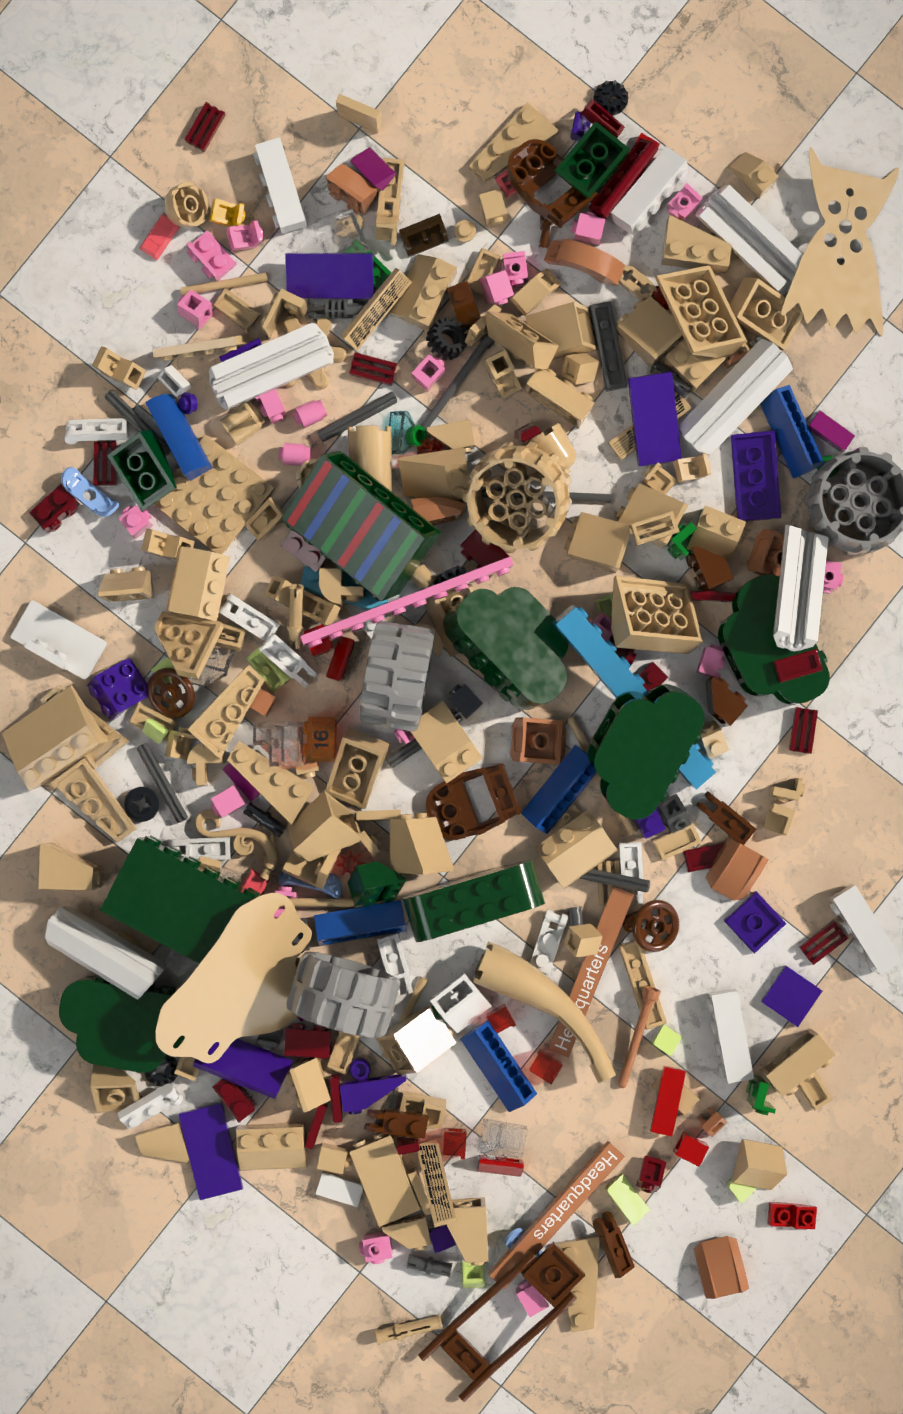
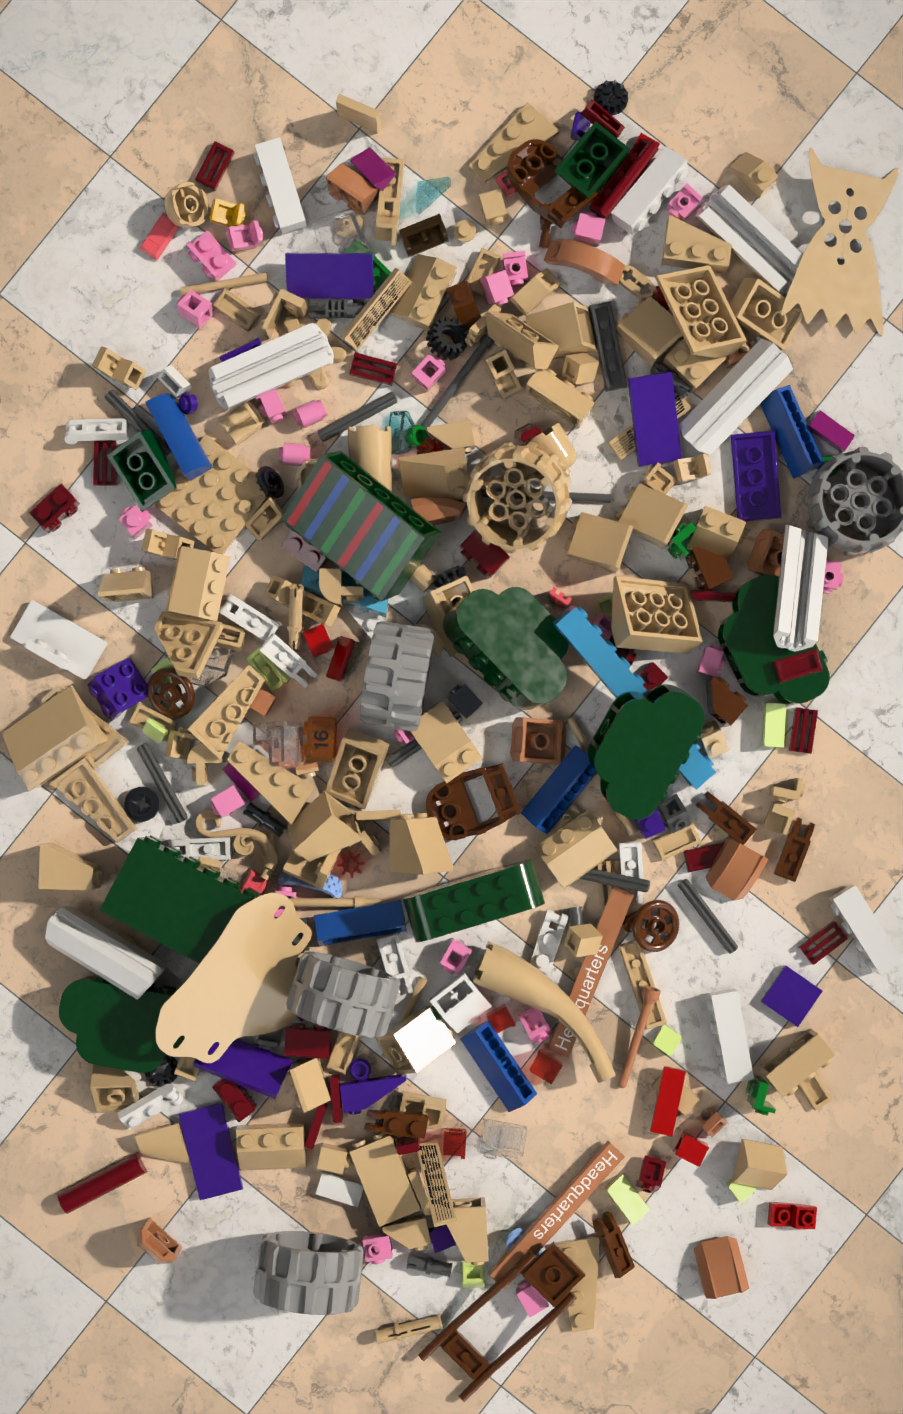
(77, 485): light blue piece -> none
(101, 1183): none -> dark red brick
(157, 1243): none -> nougat slope
(207, 182): none -> dark red tile
(208, 347): tan wing -> none
(213, 110): dark red tile -> none
(267, 477): none -> black gear
(308, 1272): none -> light grey wheel
(374, 883): dark green slope -> none
(416, 599): bright pink plate -> none
(429, 191): none -> clear light blue slope
(460, 949): none -> bright pink brick
(501, 1165): red slope -> none
(535, 1025): none -> bright pink bracket
(558, 599): none -> coral tile
(636, 534): tan tile -> none
(708, 916): none -> dark grey axle
(754, 922): dark purple tile -> none
(773, 725): none -> yellowish green slope
(794, 852): none -> reddish brown hinge

